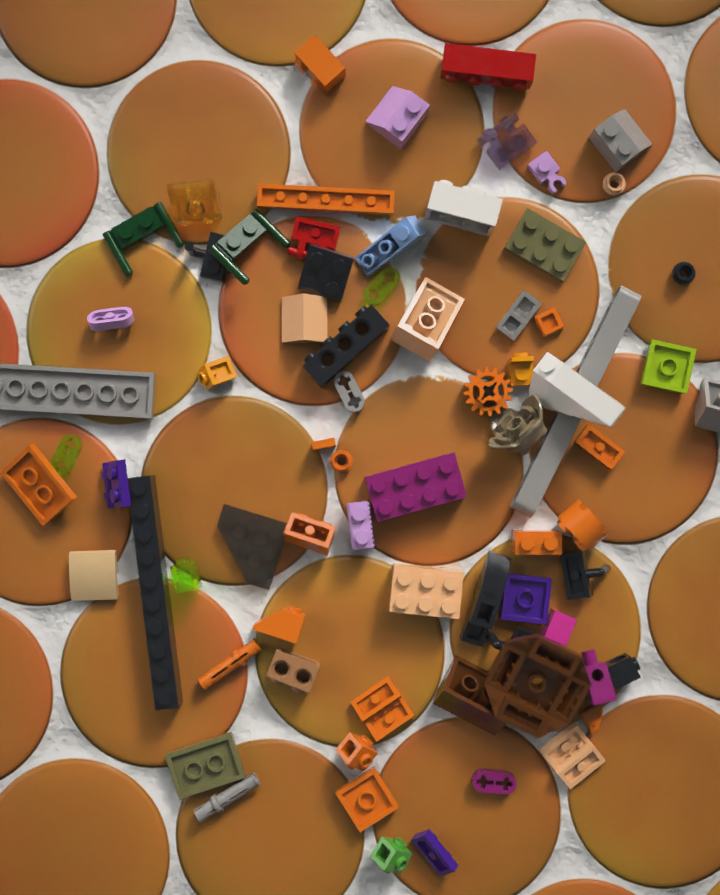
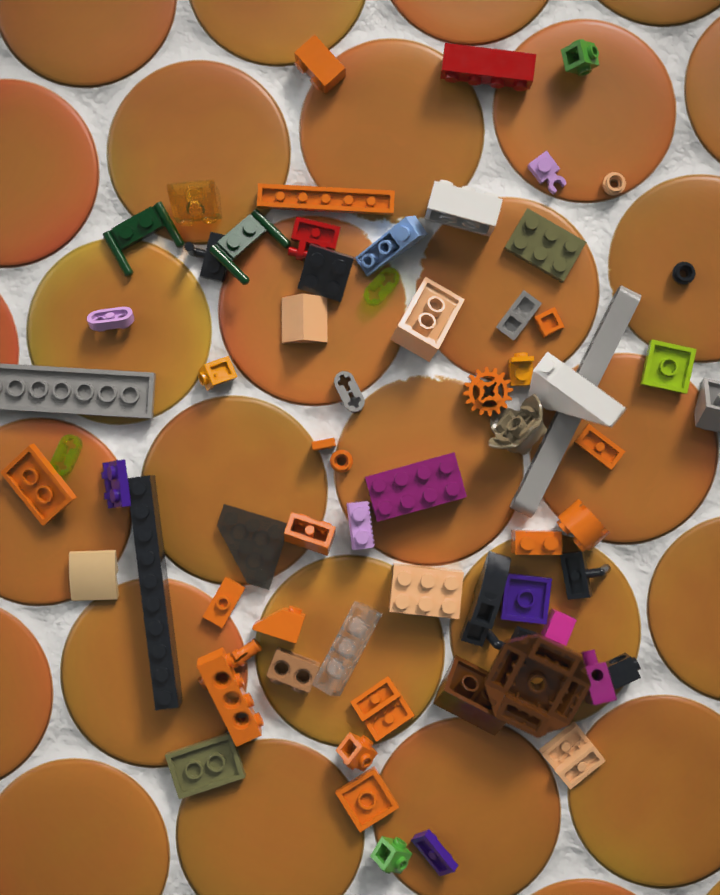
(185, 575): clear neon green brick -> none
(219, 802): light grey pin -> none
(224, 602): none -> orange plate
(240, 729): none -> orange brick
(346, 649): none -> clear brick
(376, 325): black brick -> none
(398, 115): lavender slope -> none
(494, 787): magenta beam -> none
(511, 146): plate -> none
(580, 57): none -> bright green brick
(592, 717): orange tile -> none
(619, 140): light grey slope -> none

